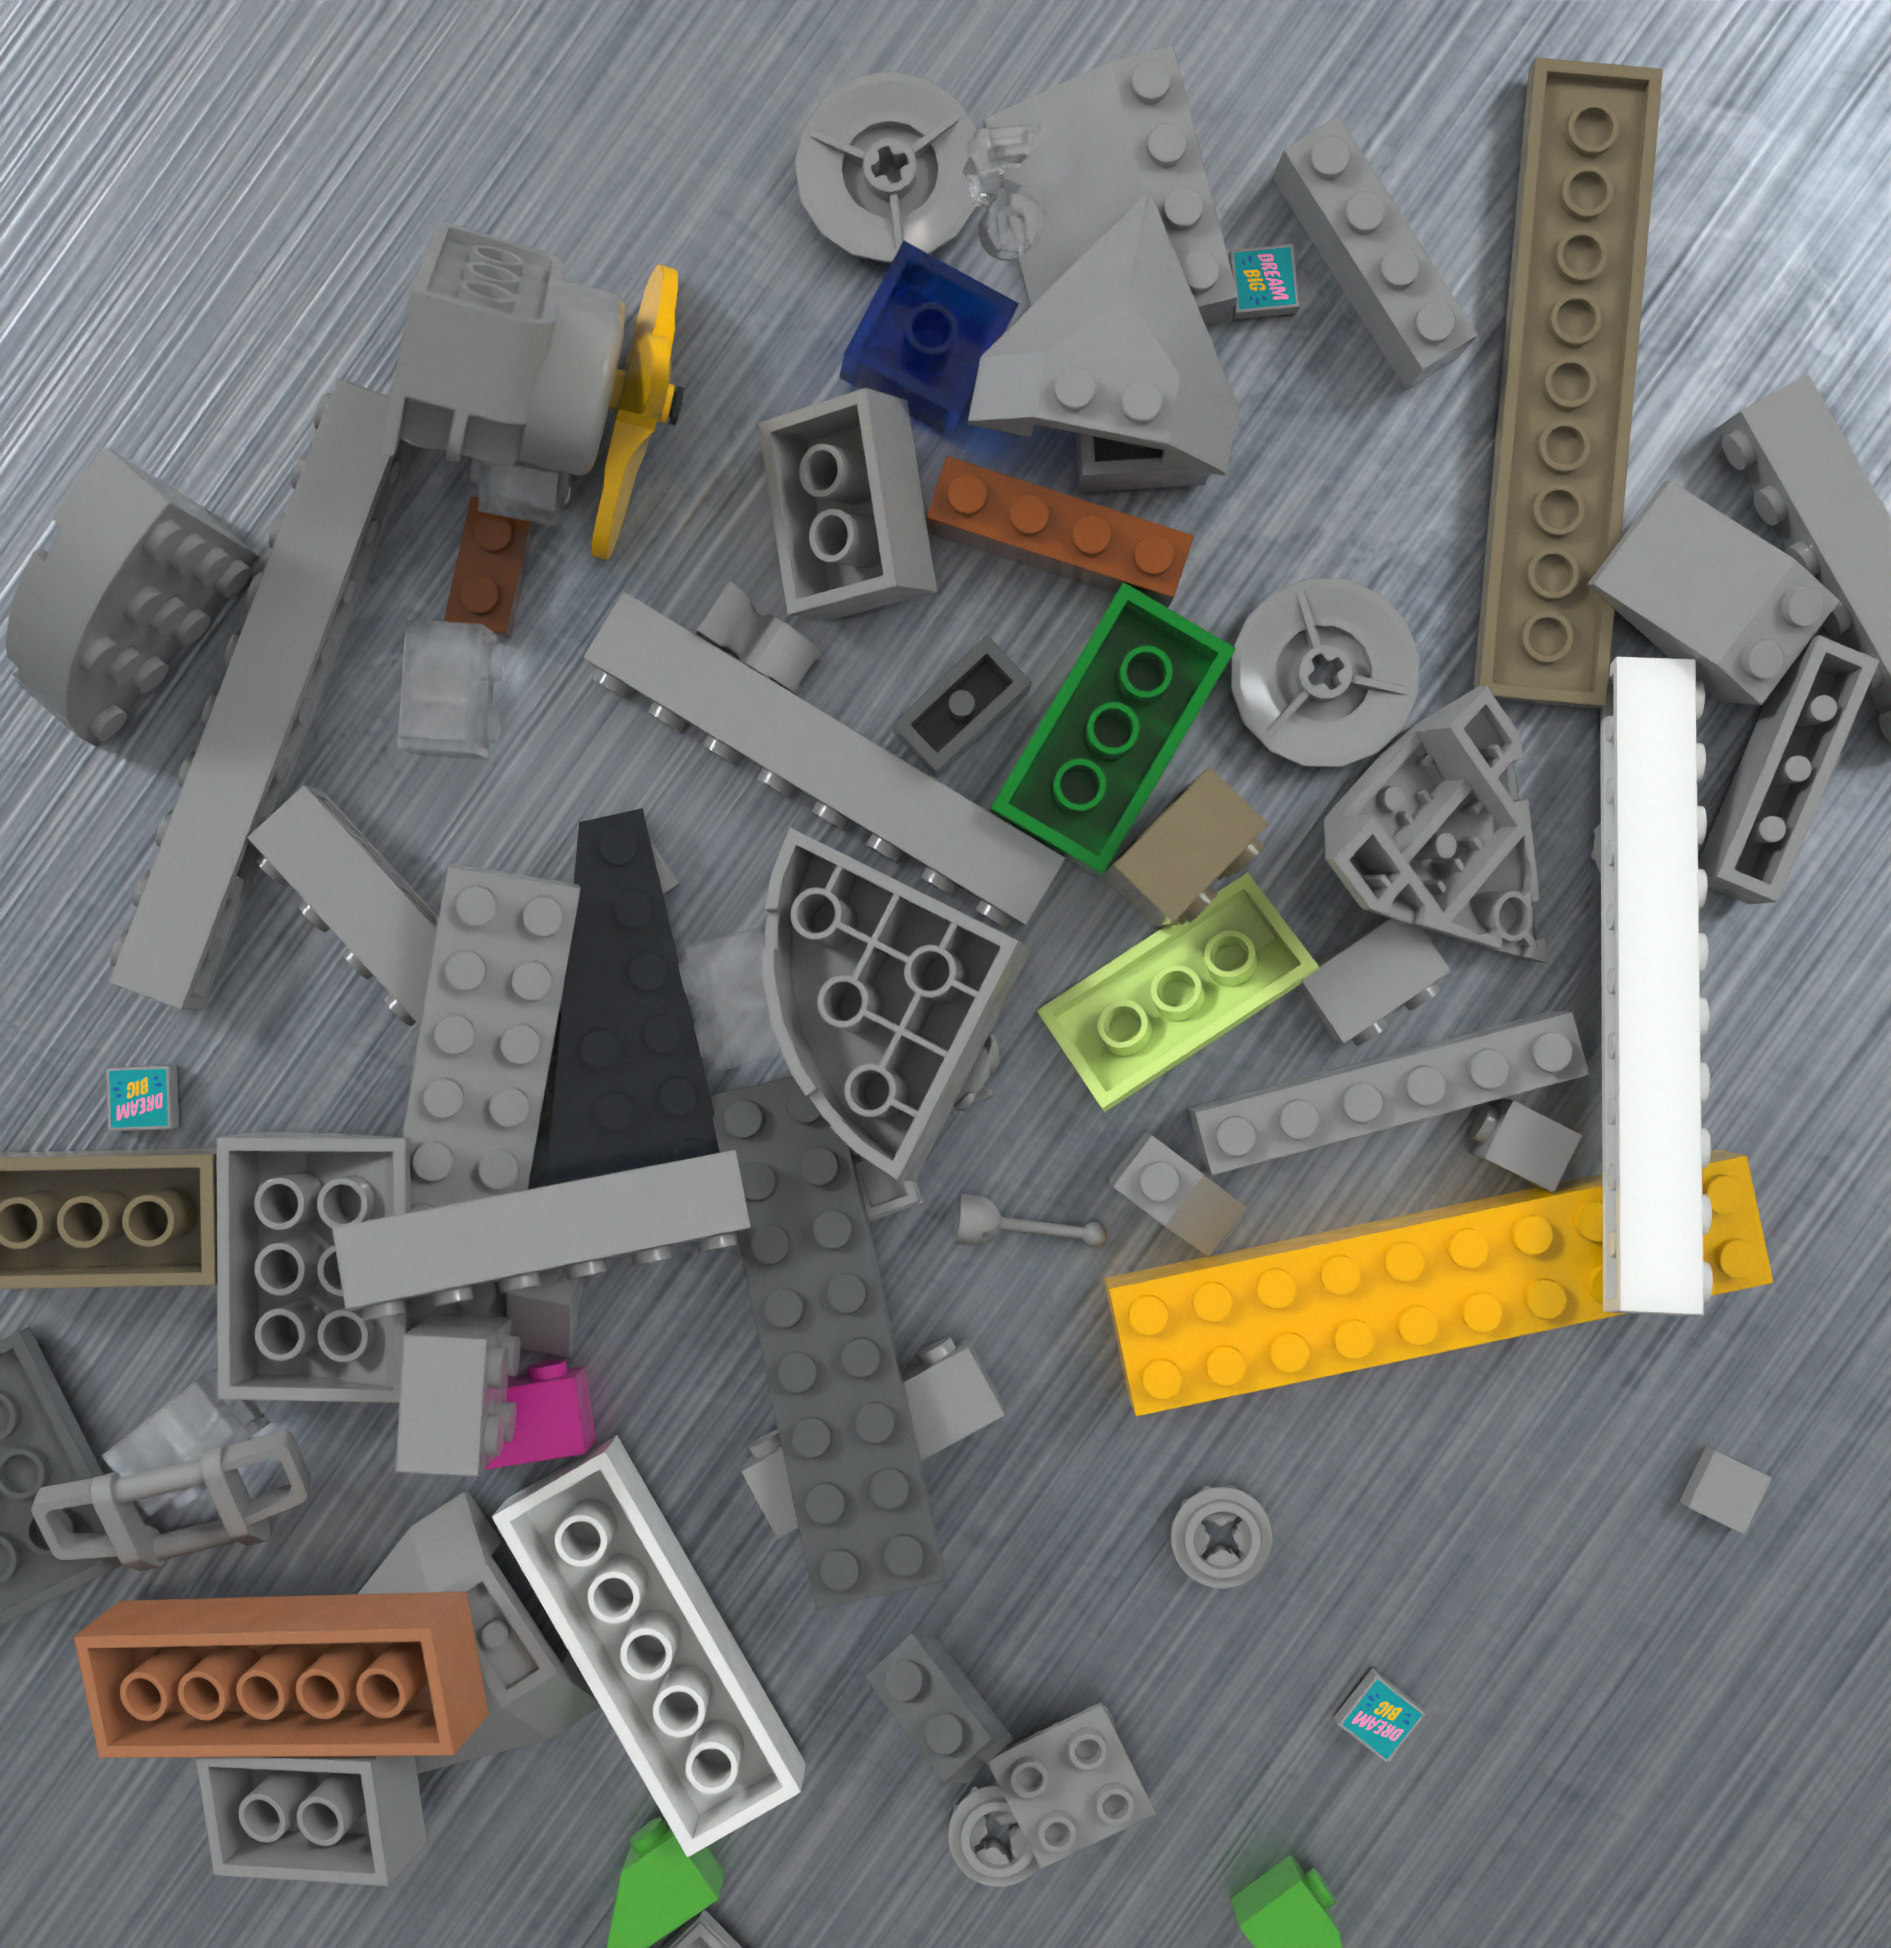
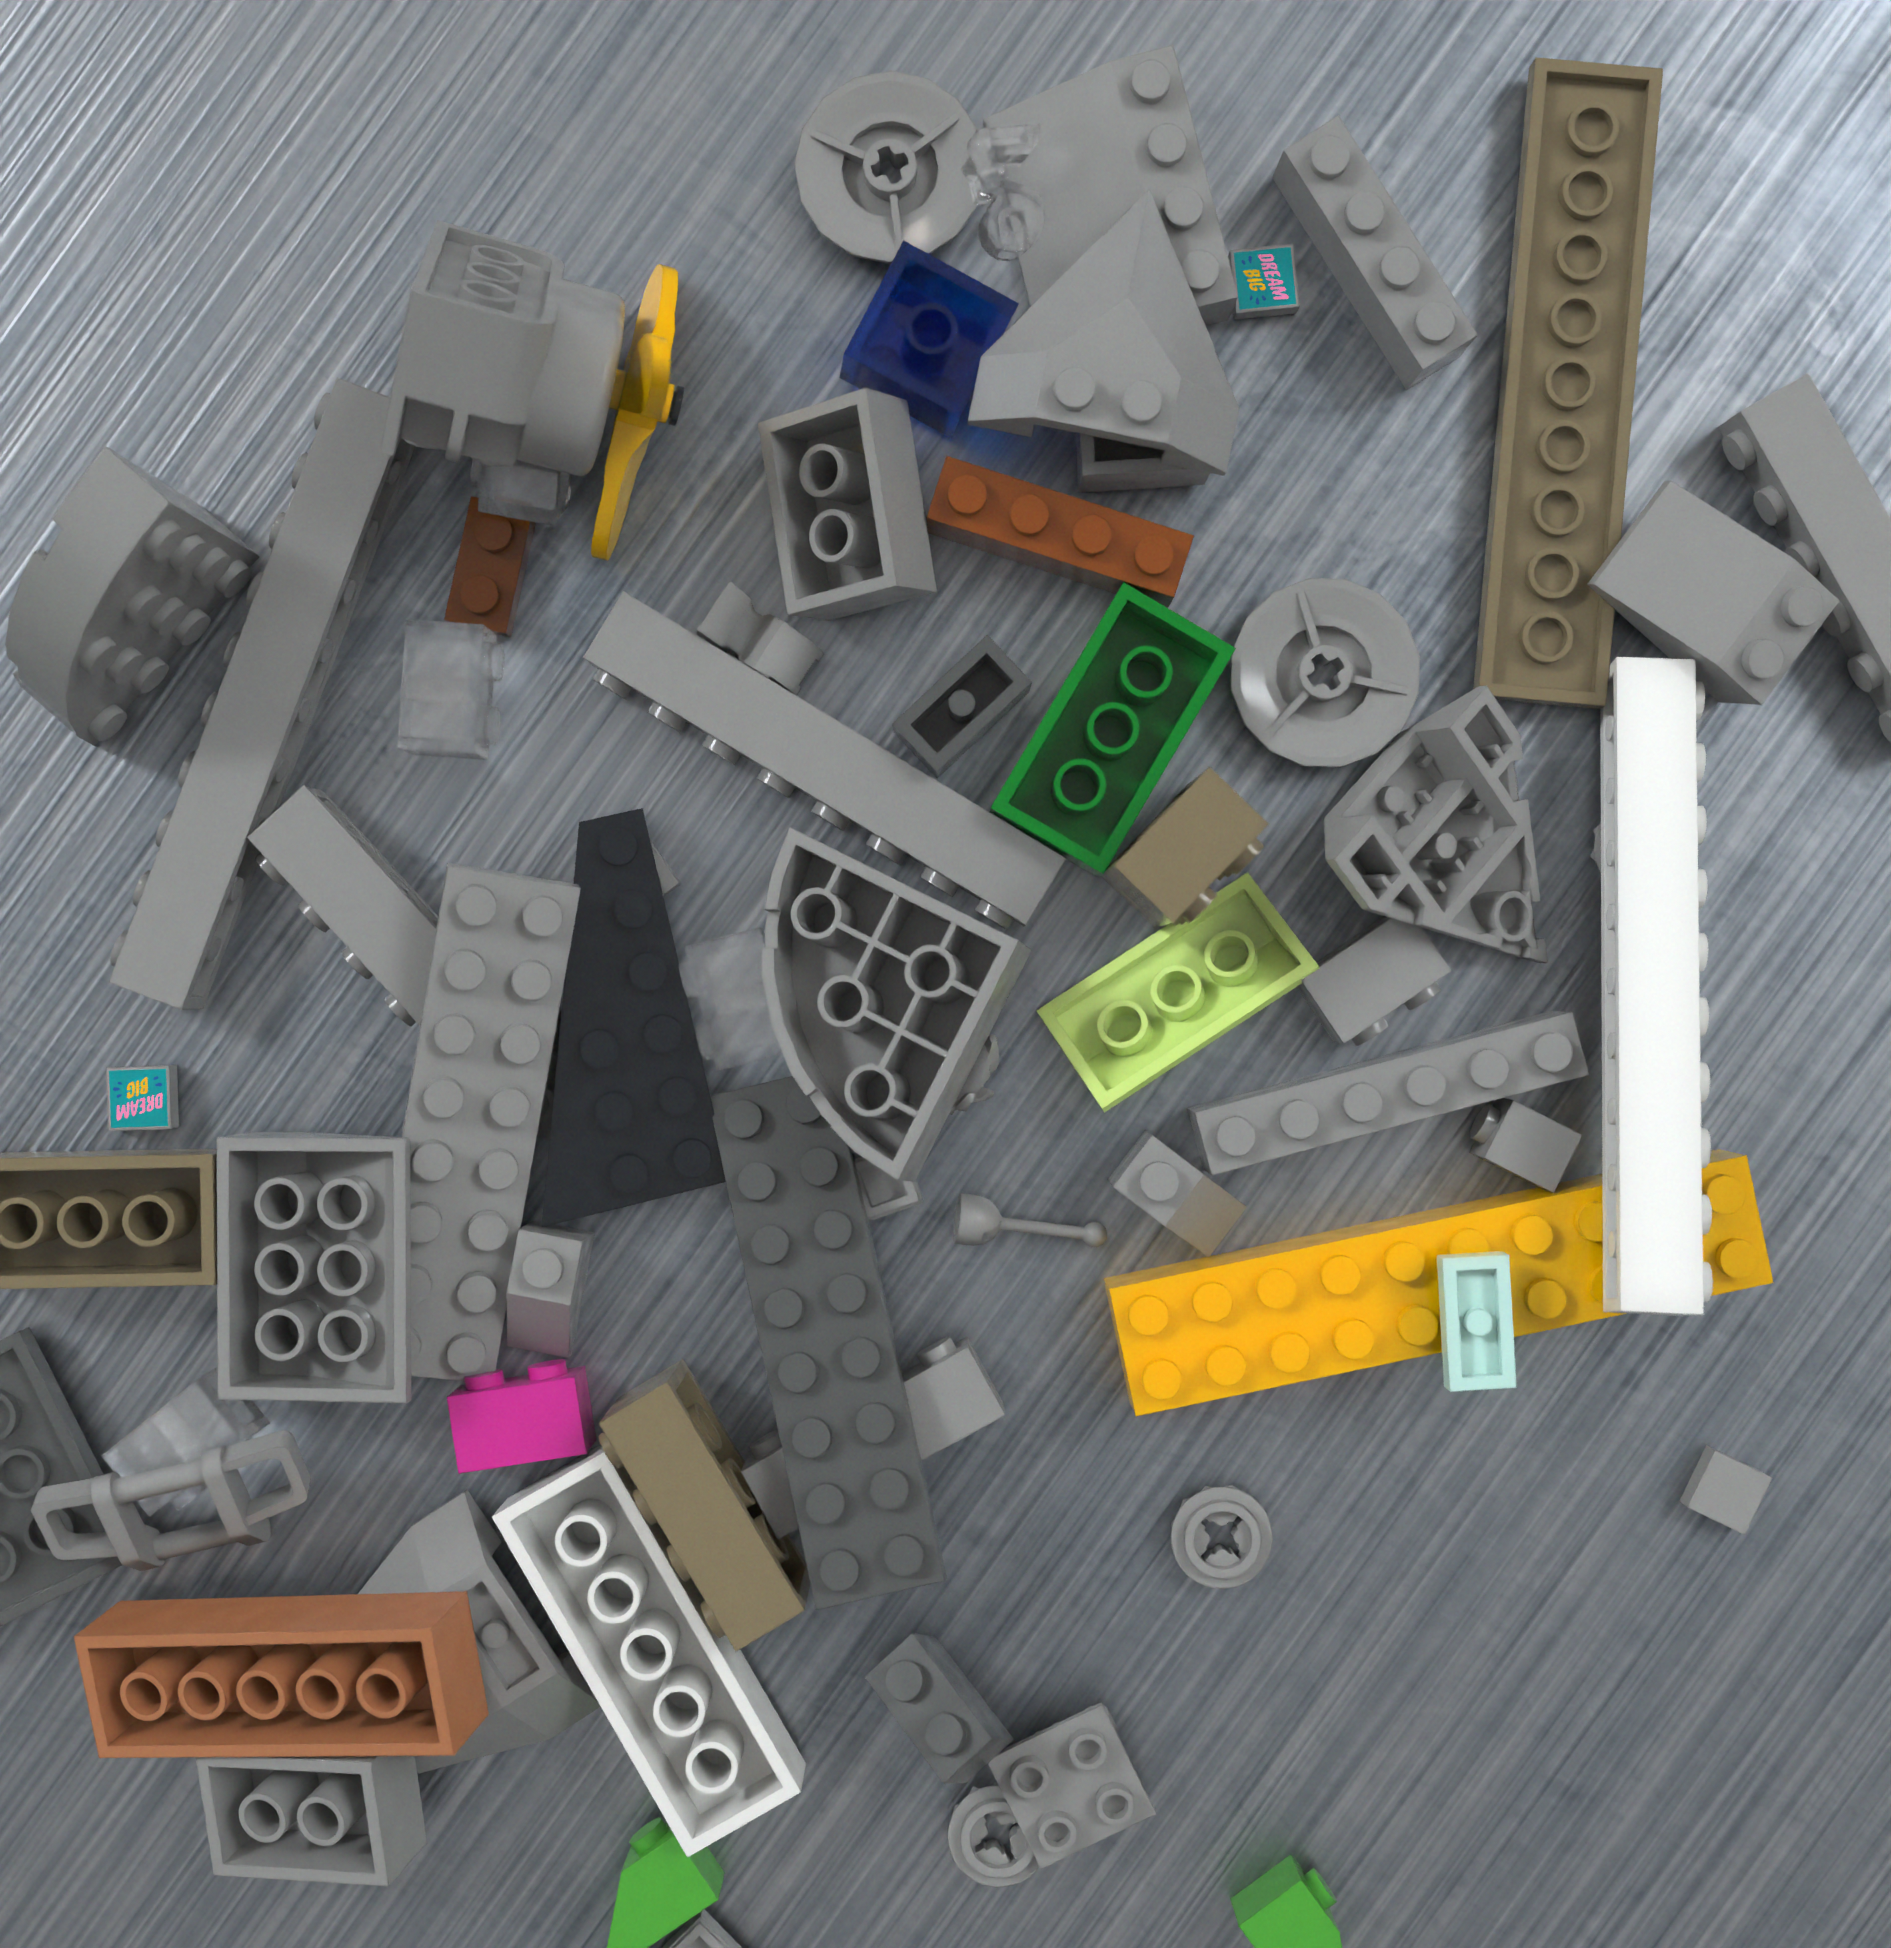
(456, 1394): light grey brick -> none
(540, 1231): light grey brick -> none
(696, 1492): none -> dark tan brick
(1380, 1715): tile -> none
(1476, 1321): none -> light aqua plate
(1785, 771): light grey brick -> none

